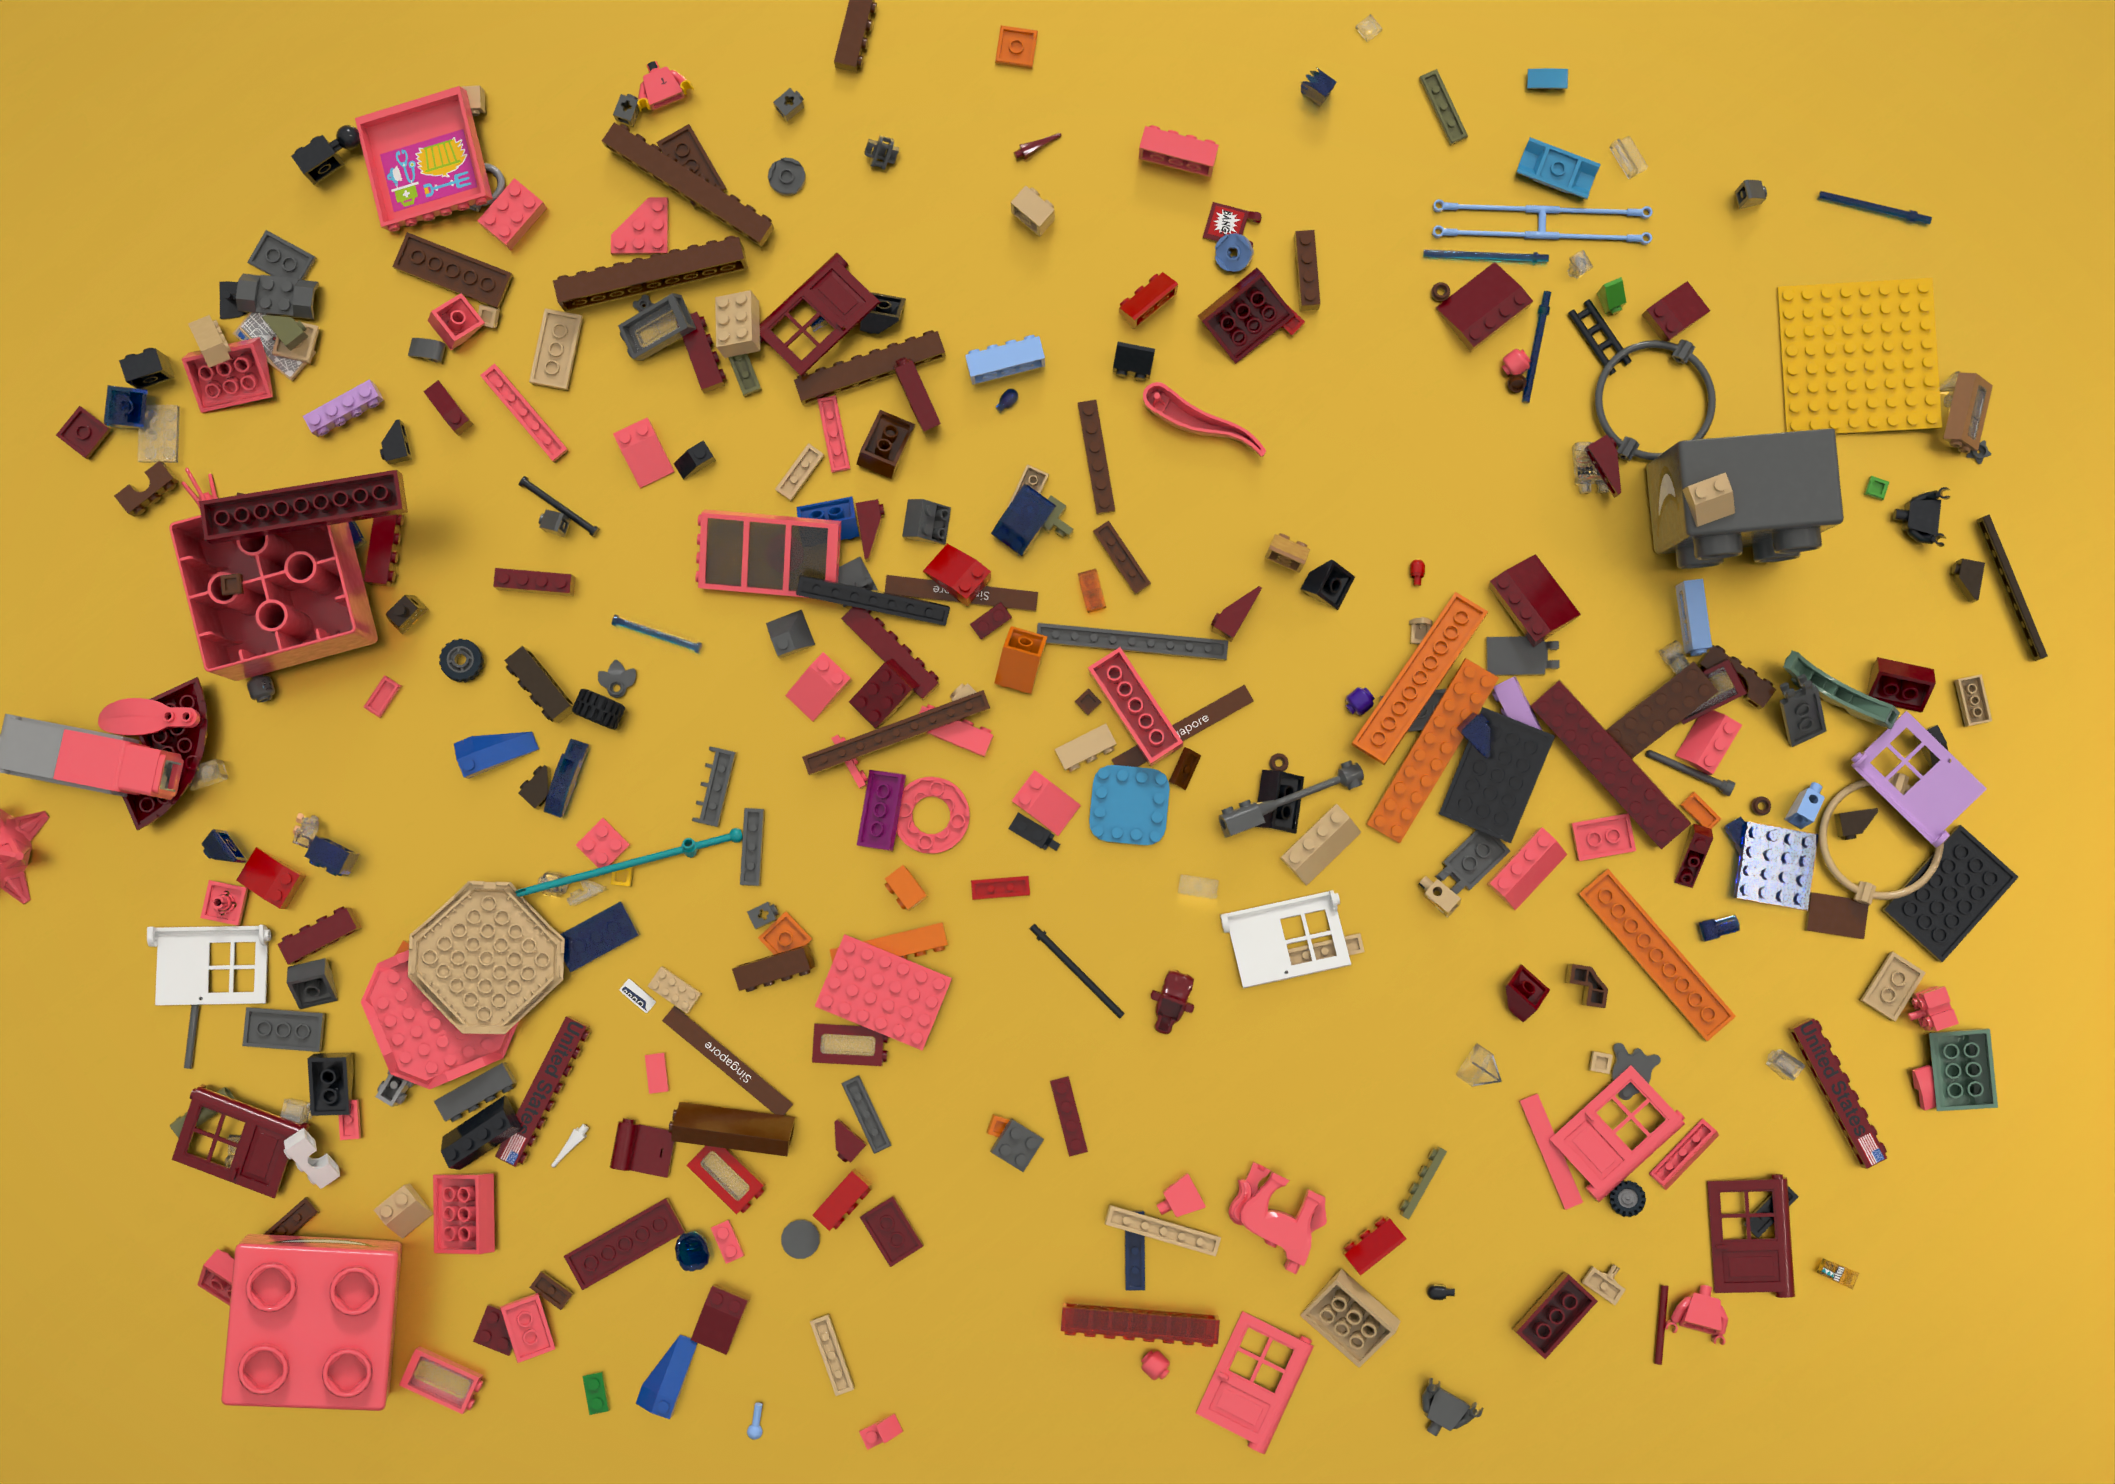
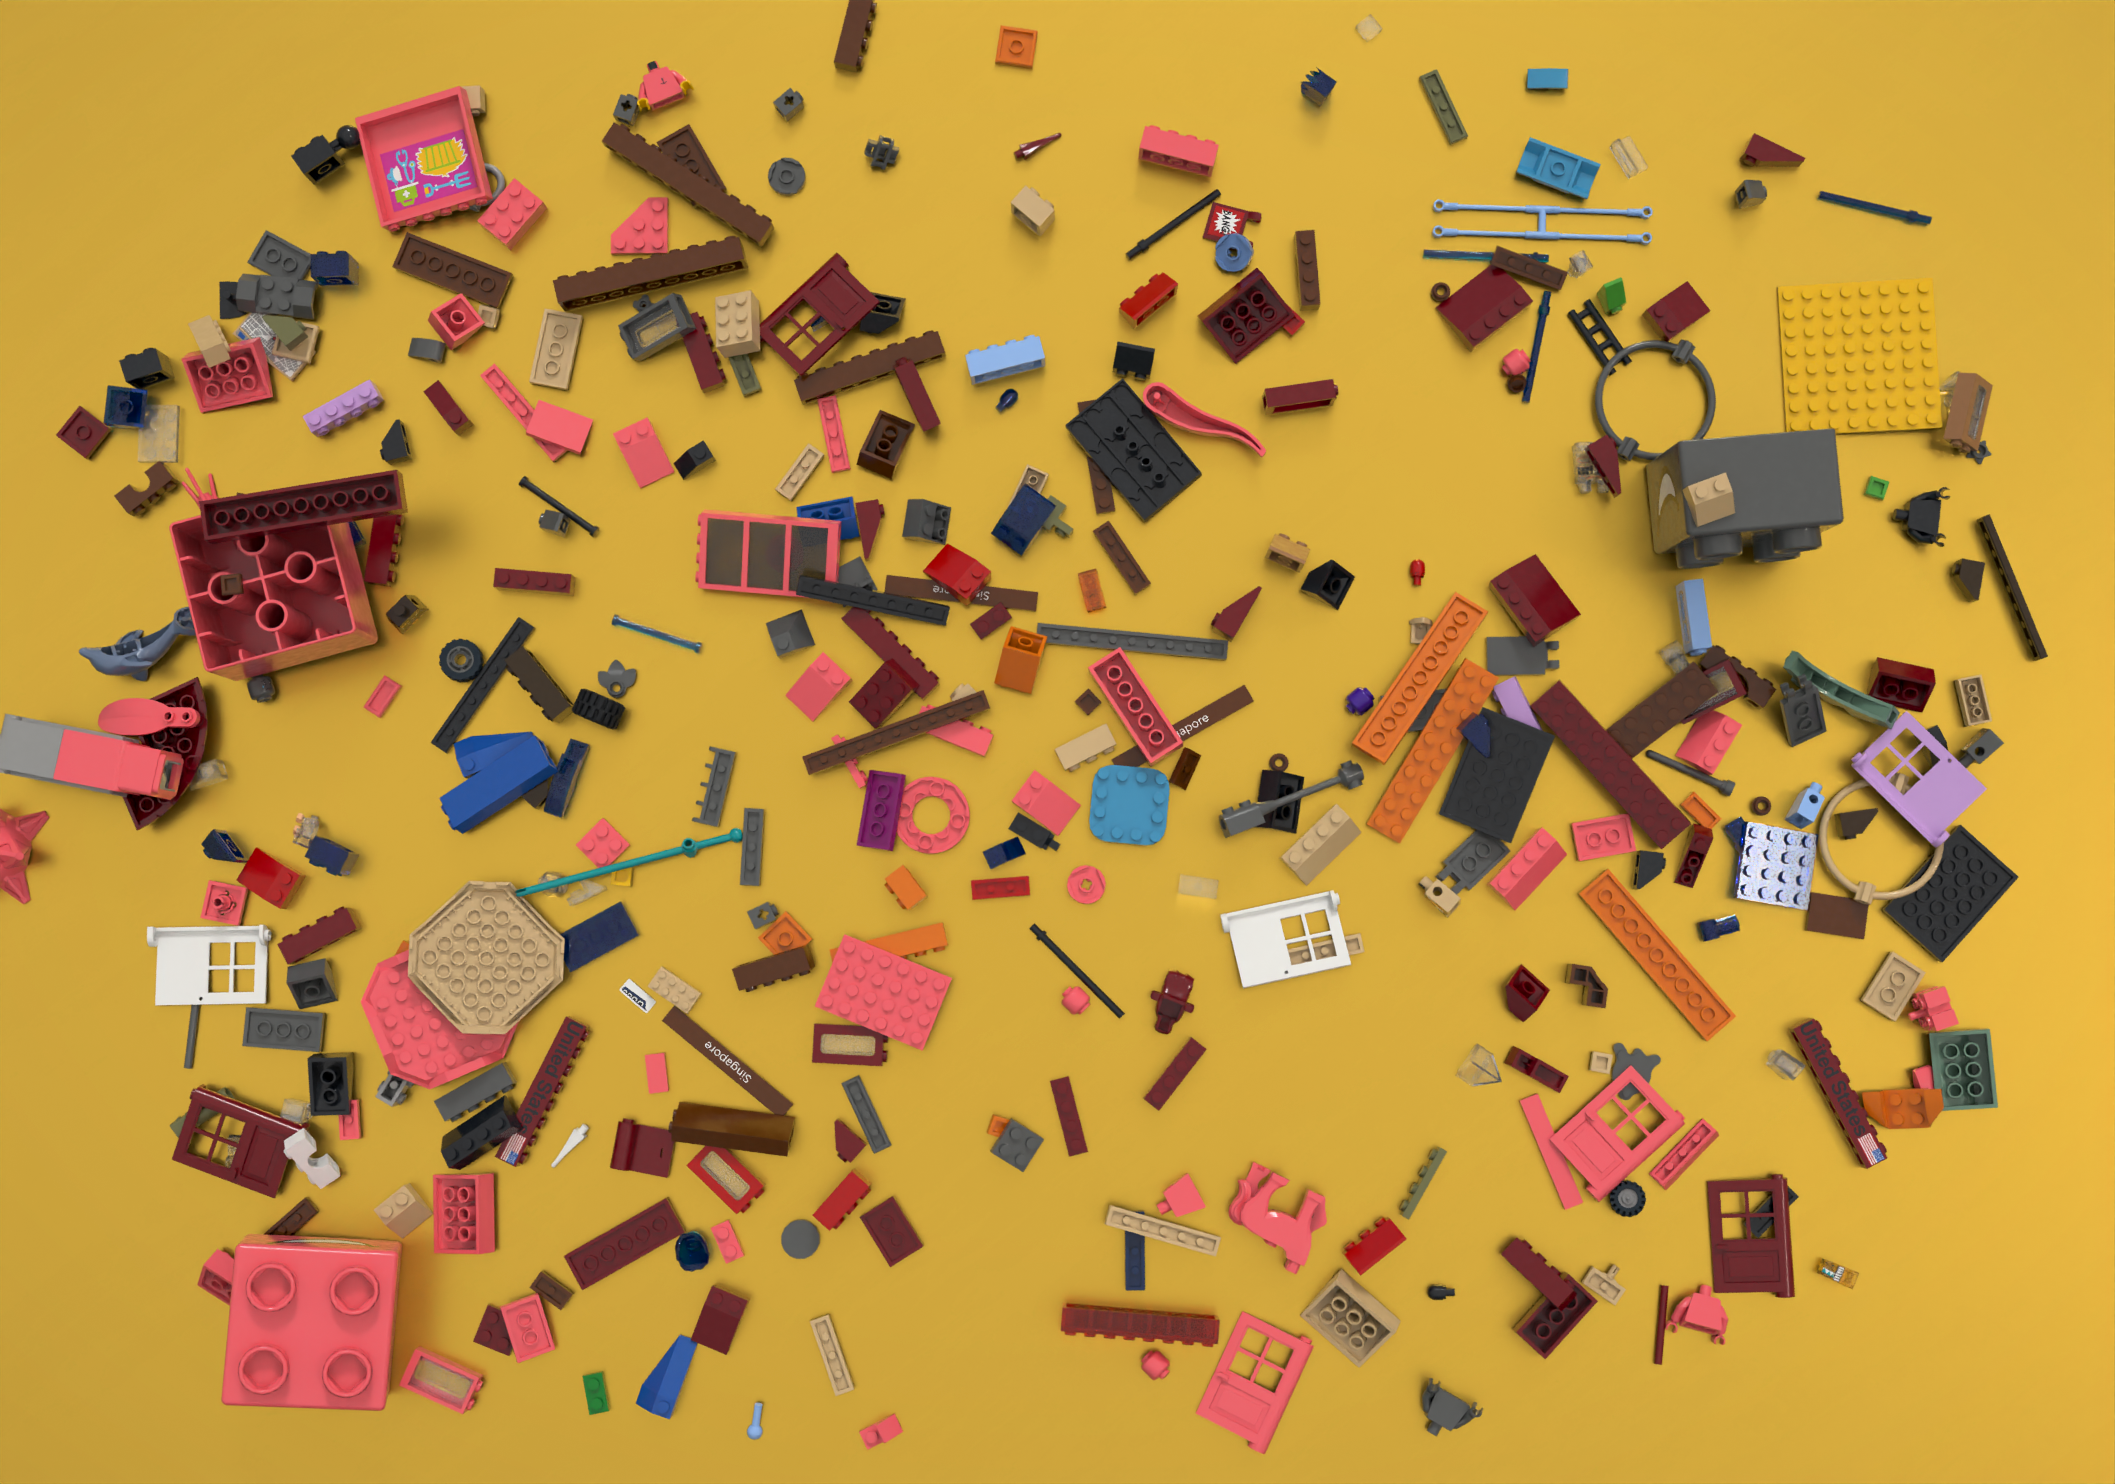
(135, 654): none -> sand blue animal
(334, 269): none -> clear blue brick
(481, 686): none -> black tile
(498, 785): none -> blue brick
(559, 427): none -> coral tile
(1004, 853): none -> clear blue slope
(1075, 1000): none -> coral head
(1076, 880): none -> coral plate
(1133, 450): none -> black piece
(1143, 244): none -> black bar
(1174, 1073): none -> dark red brick
(1299, 396): none -> dark red piece
(1528, 267): none -> reddish brown plate
(1536, 1069): none -> dark red slope
(1540, 1275): none -> dark red brick
(1647, 867): none -> black slope
(1765, 153): none -> dark red slope
(1904, 1107): none -> orange piece
(1986, 742): none -> dark grey torso

